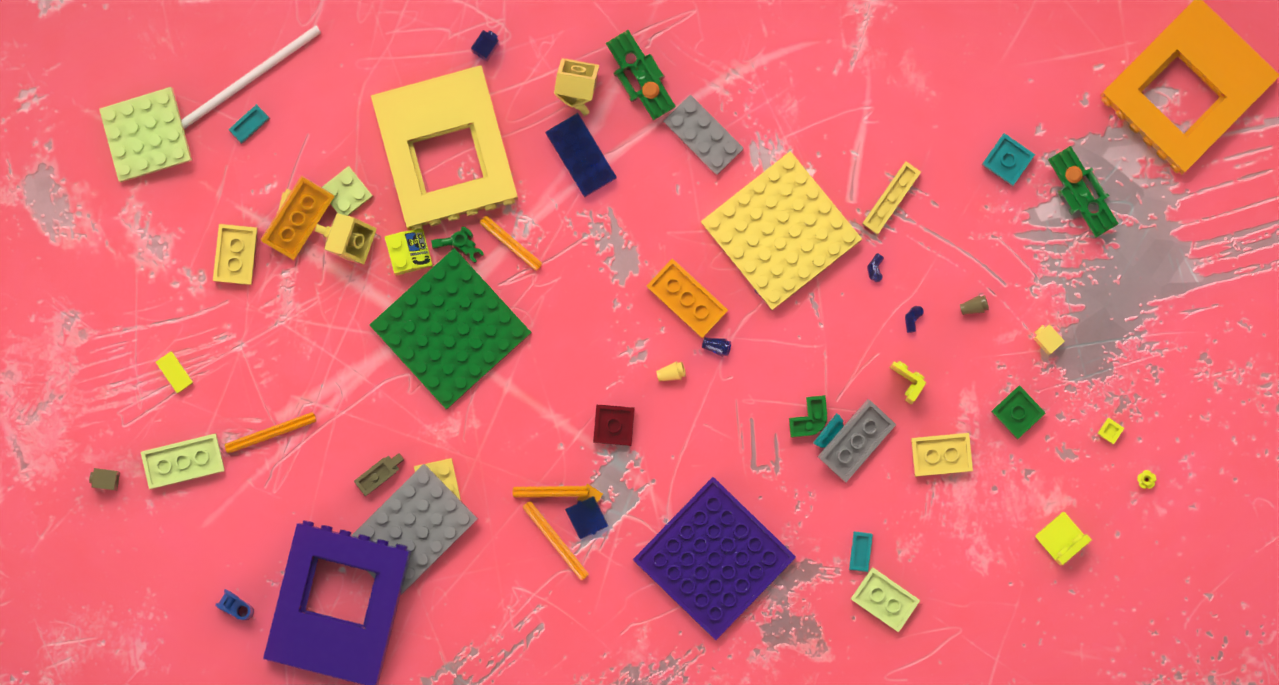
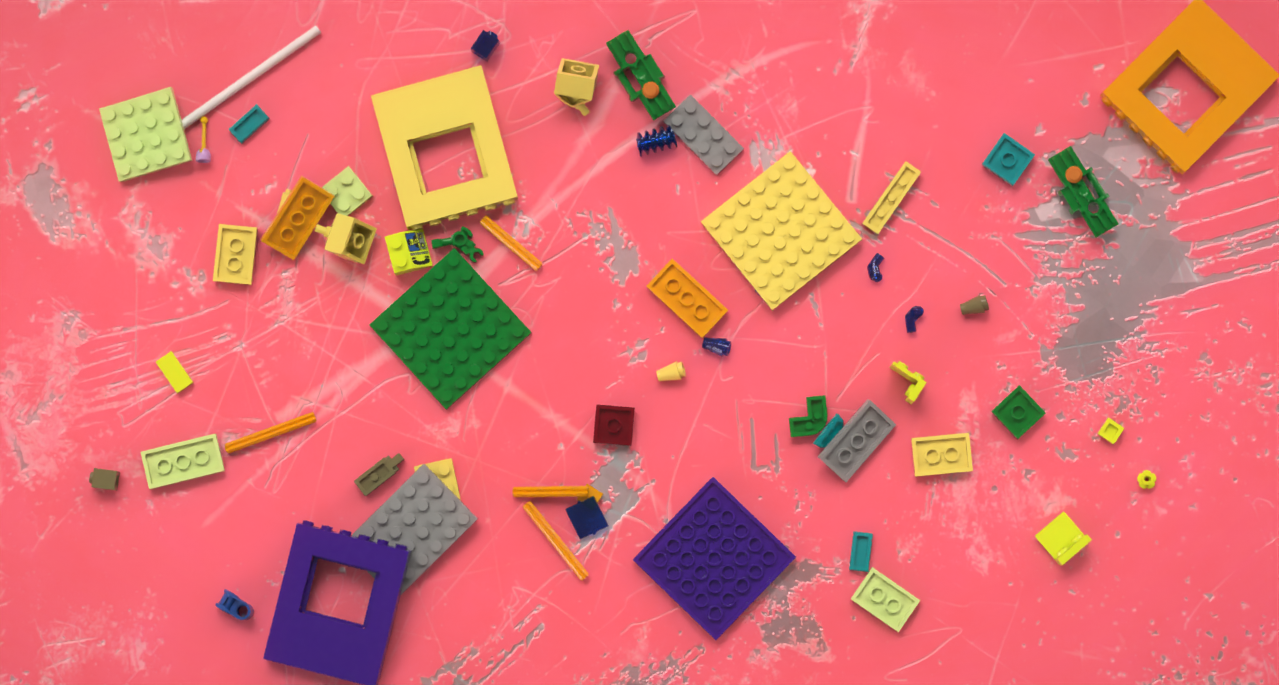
(203, 155): none -> hinge
(581, 155): clear blue plate -> none
(655, 140): none -> clear blue piece
(1048, 339): light yellow brick -> none

